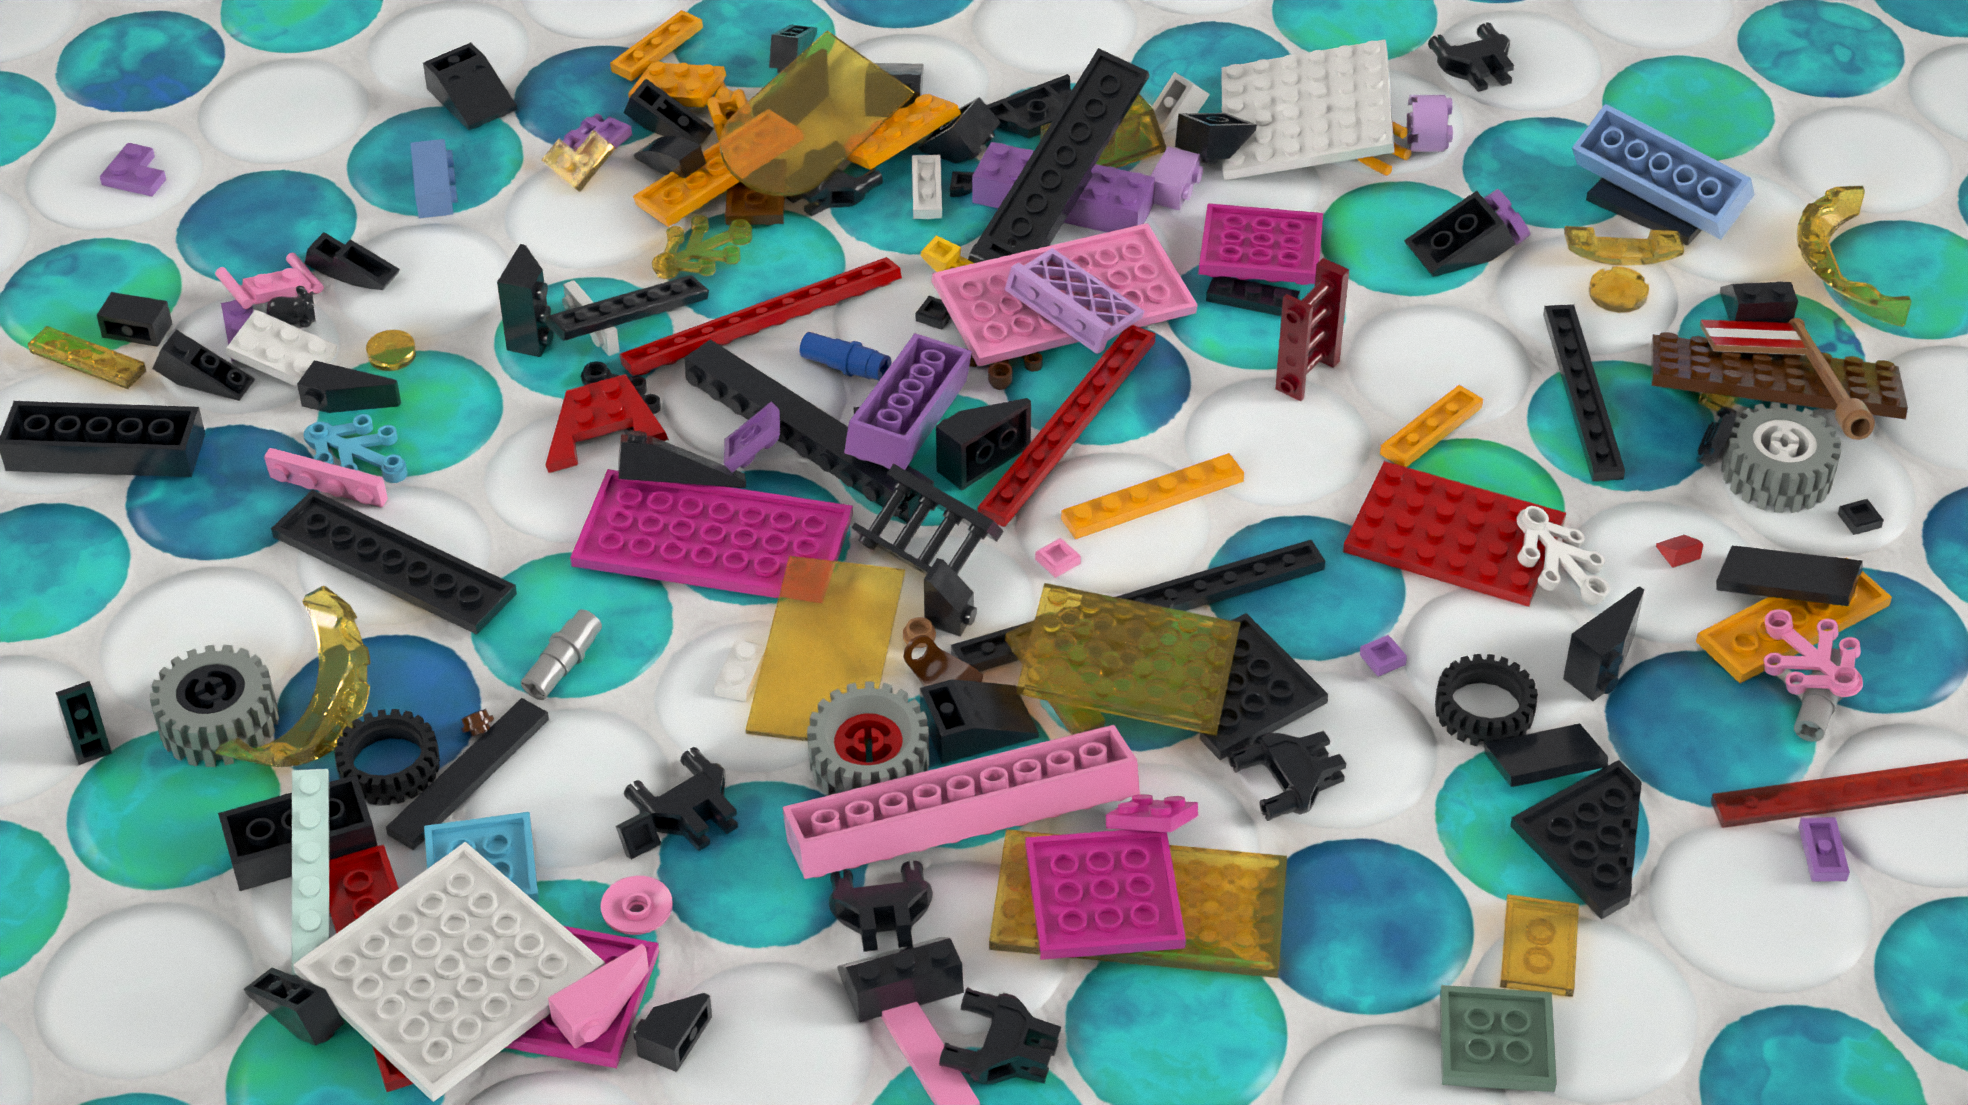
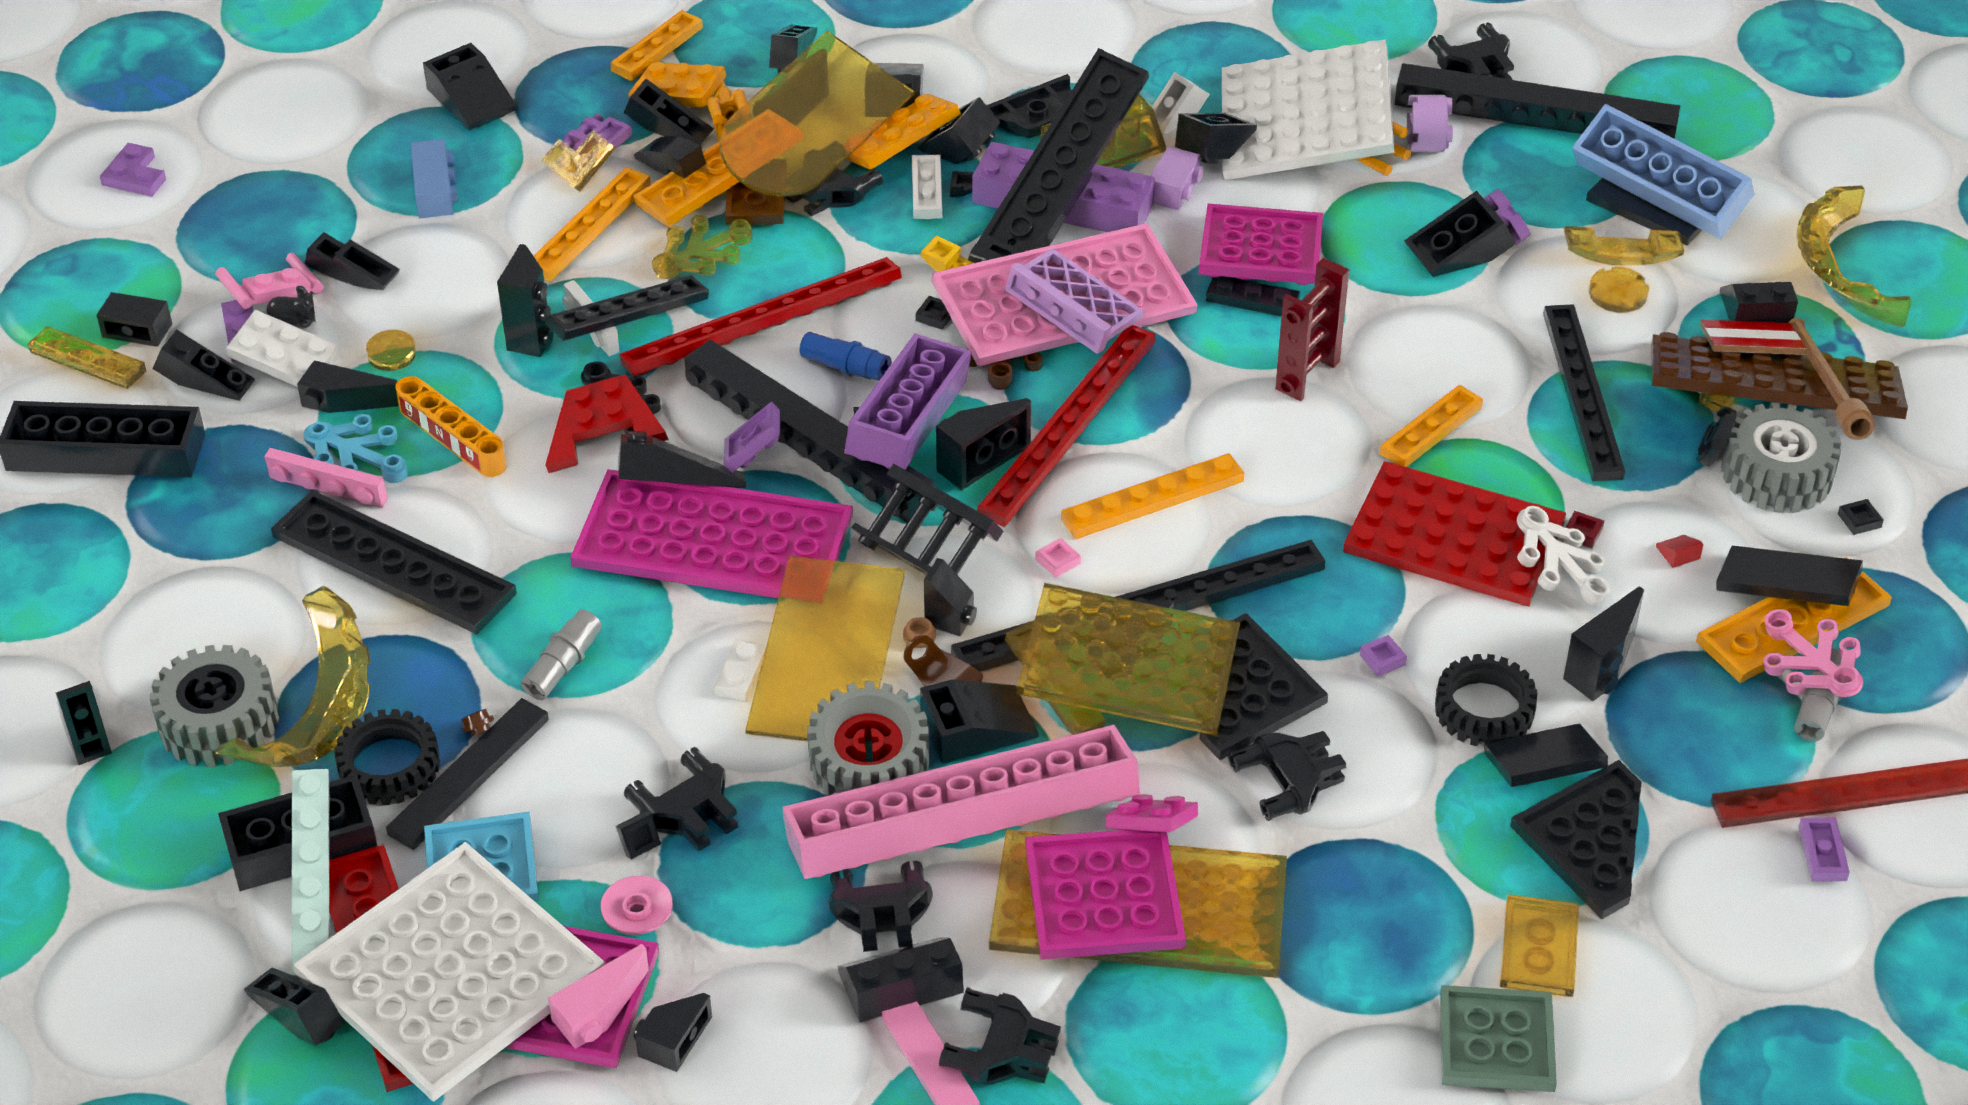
(451, 426): none -> light orange beam
(590, 222): none -> light orange plate
(1526, 101): none -> black brick
(1588, 525): none -> dark red tile

